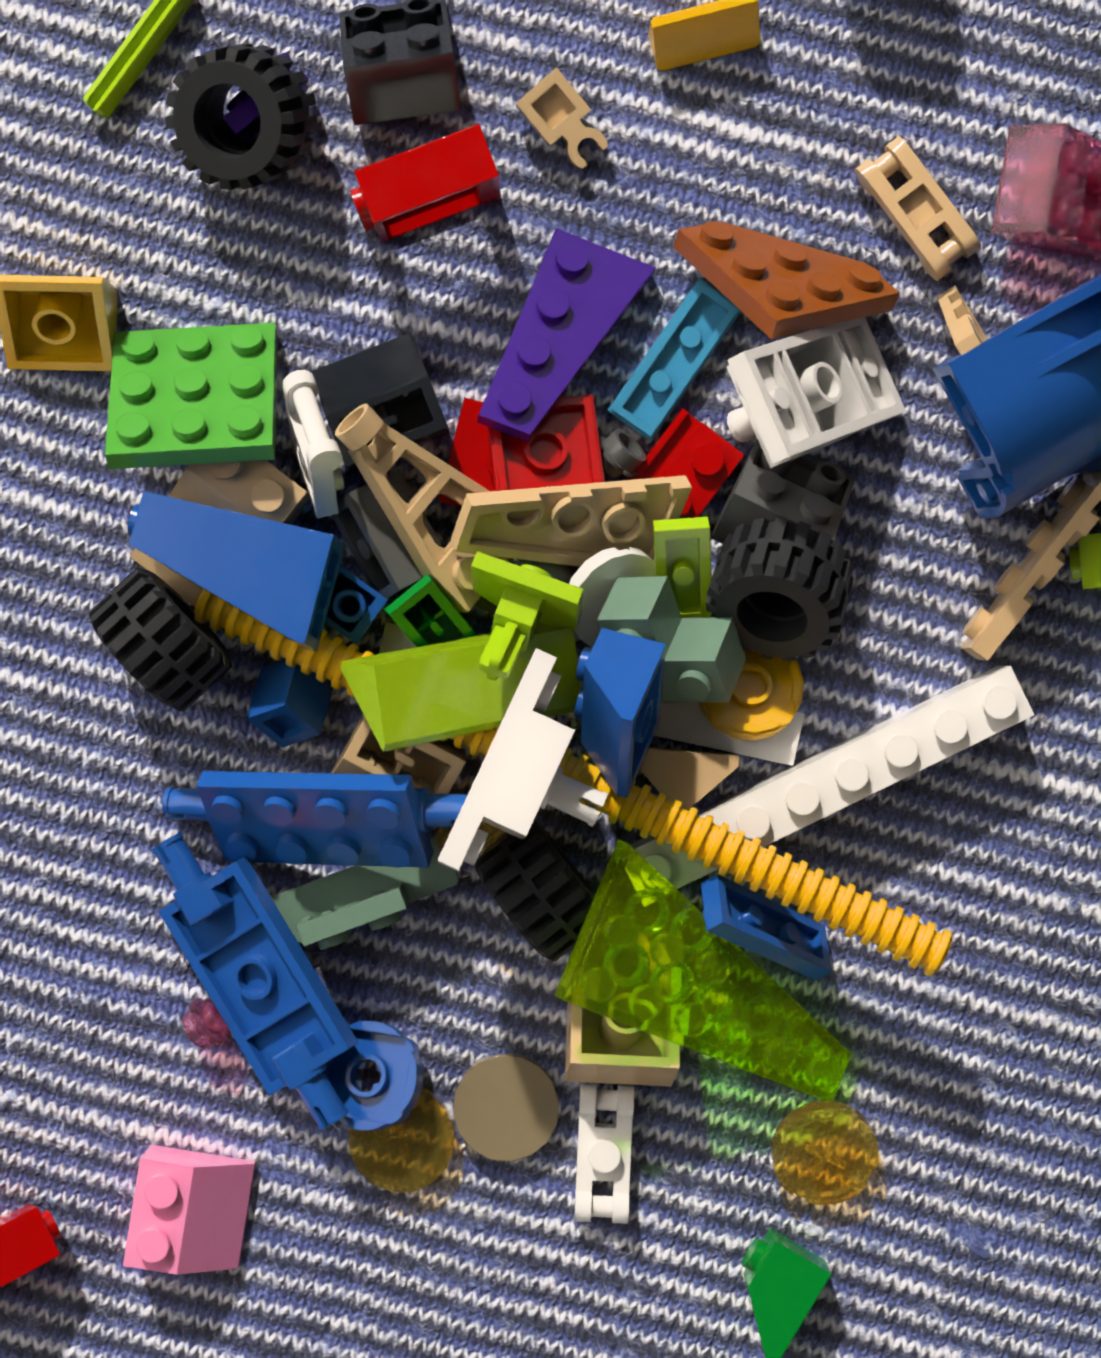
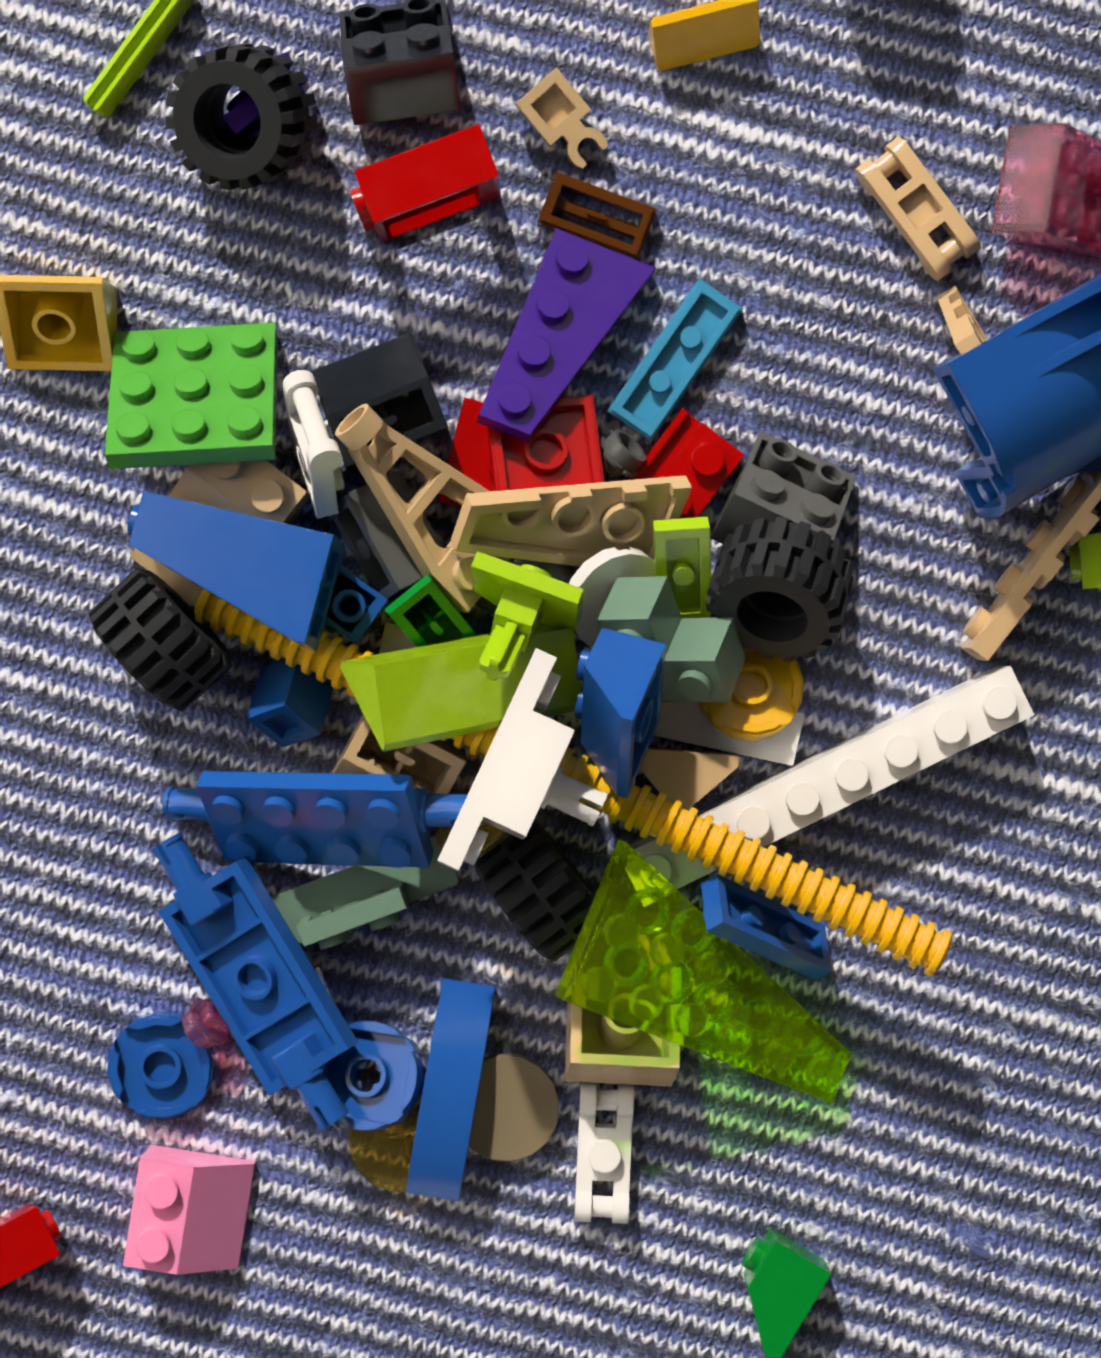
(159, 1067): none -> blue tile
(450, 1089): none -> blue slope
(604, 197): none -> reddish brown tile
(782, 282): dark orange plate -> none
(811, 390): white brick -> none
(824, 1152): clear yellow tile -> none

